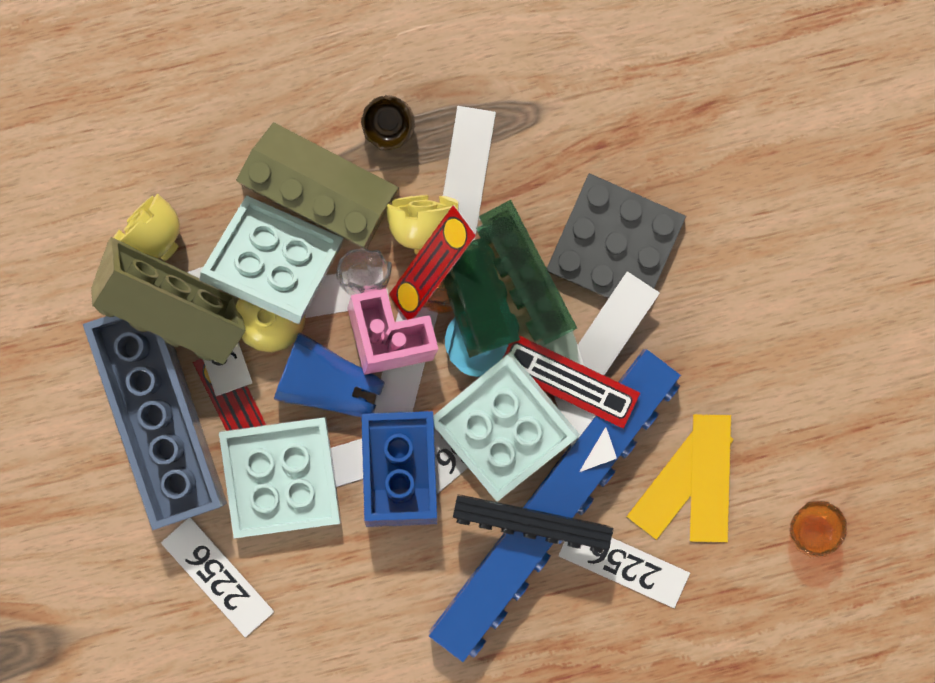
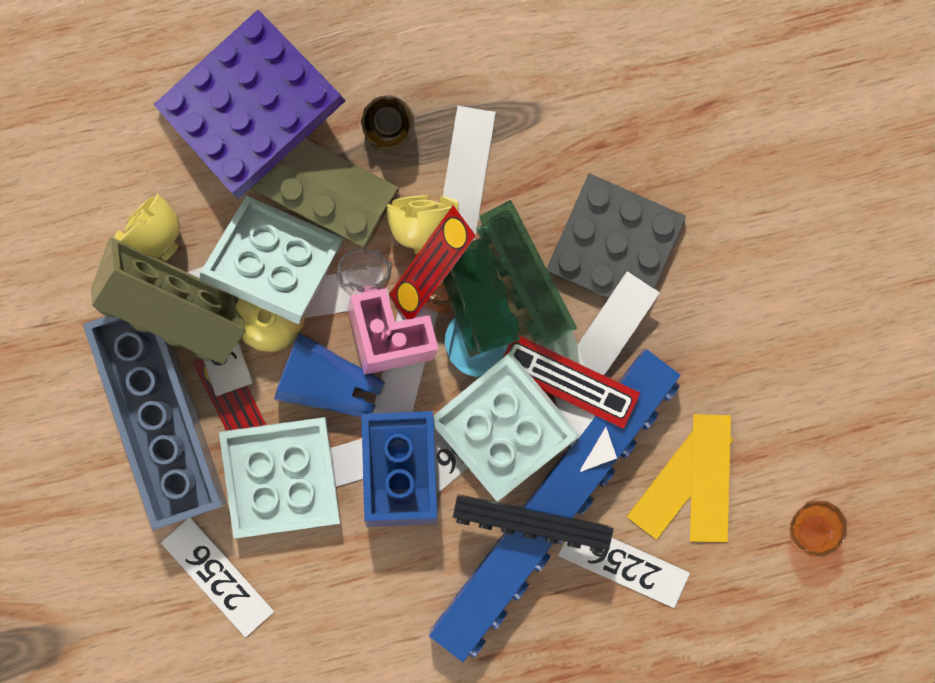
(249, 103): none -> dark purple plate

